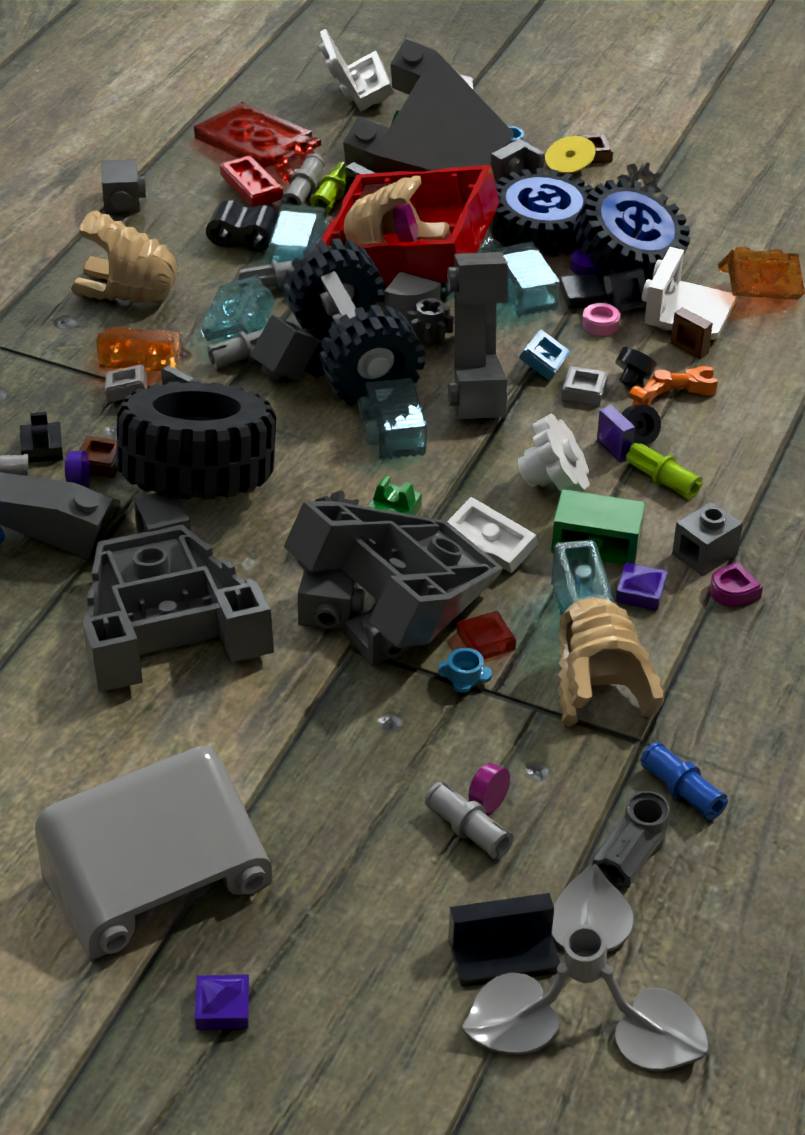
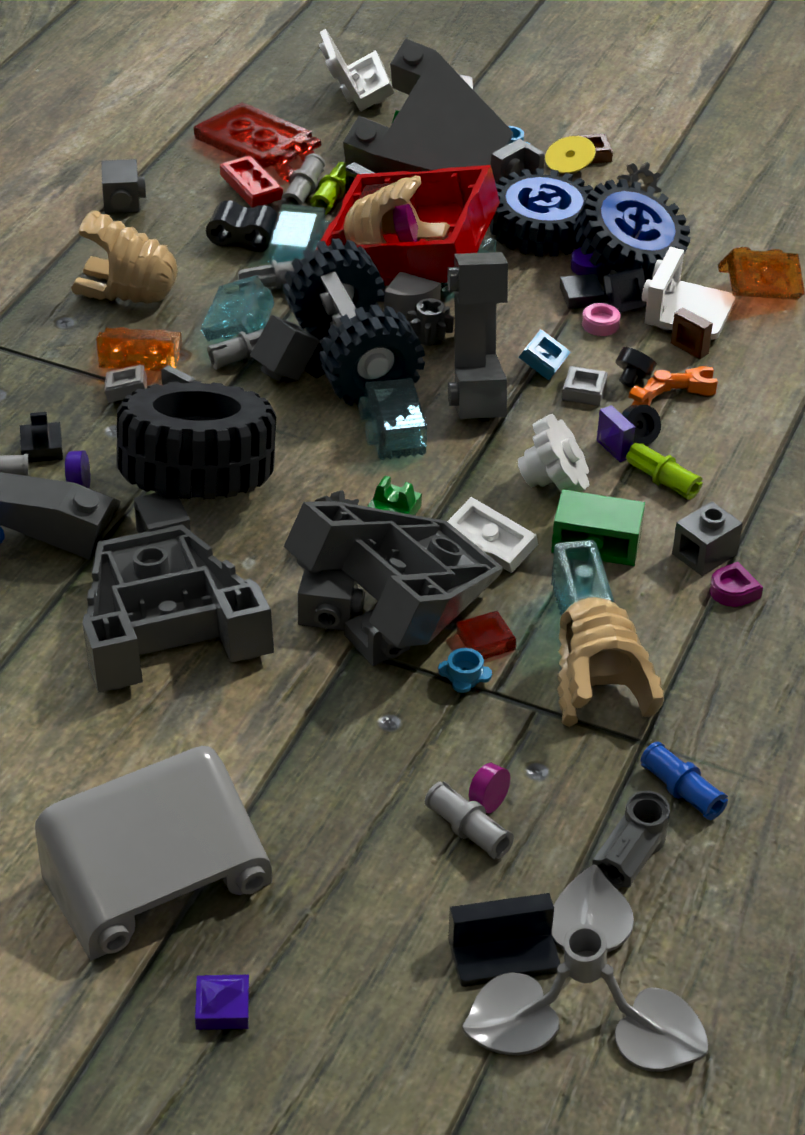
(101, 455): reddish brown tile -> none
(530, 280): clear light blue brick -> none
(641, 586): dark purple tile -> none

